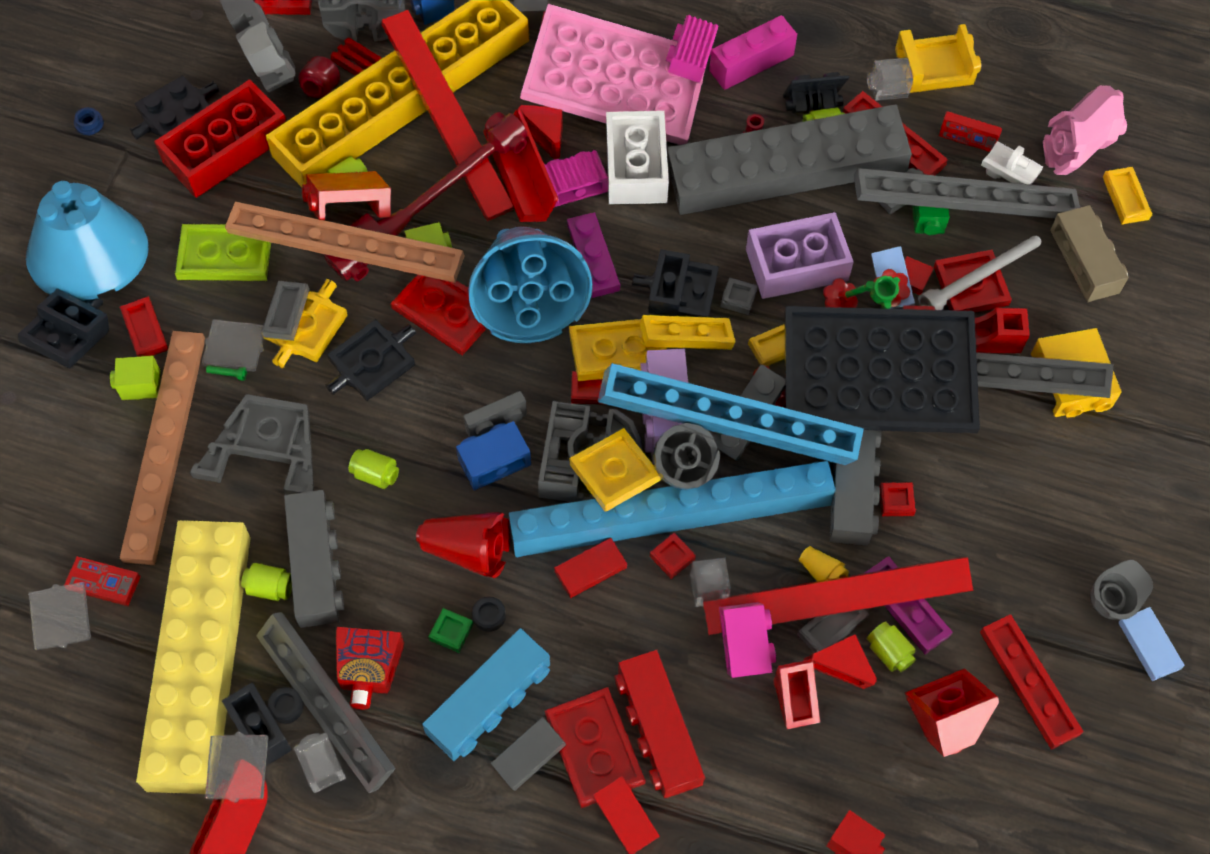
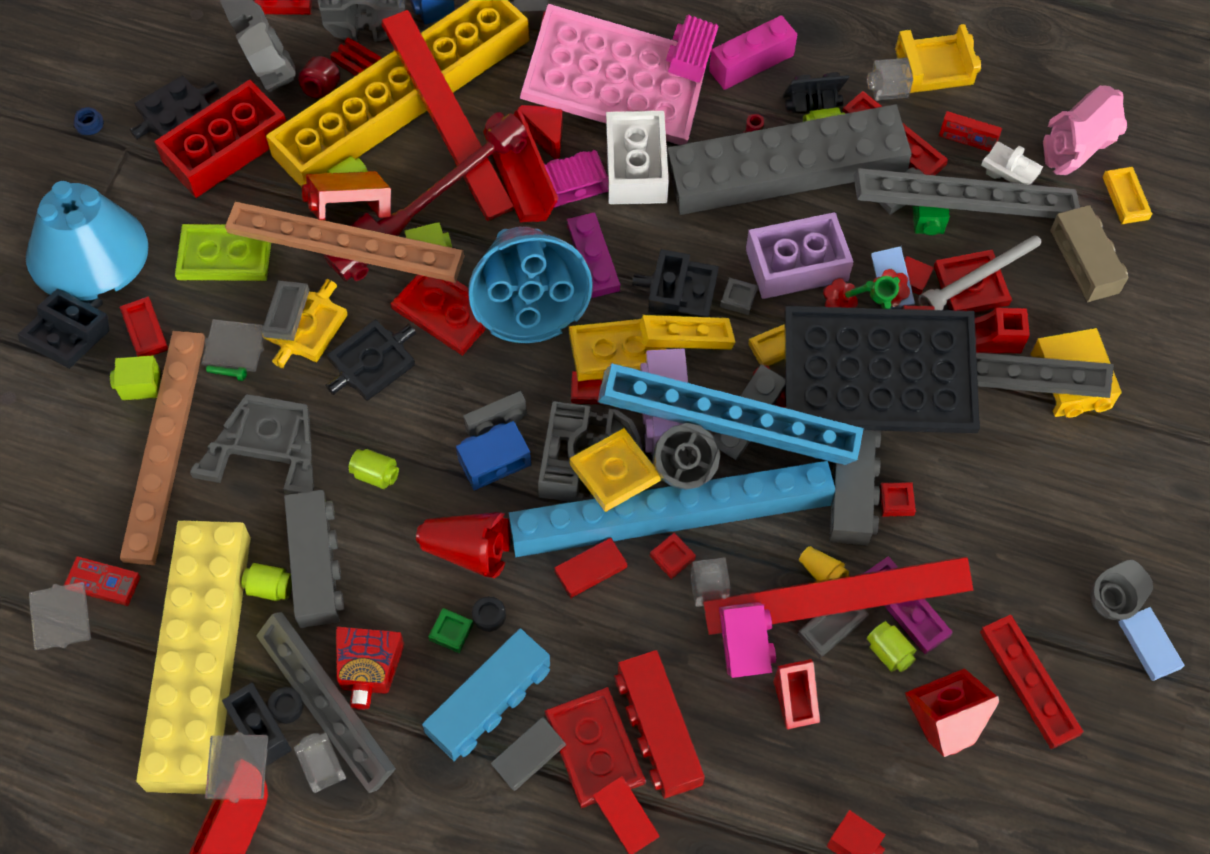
(845, 662): red slope -> none

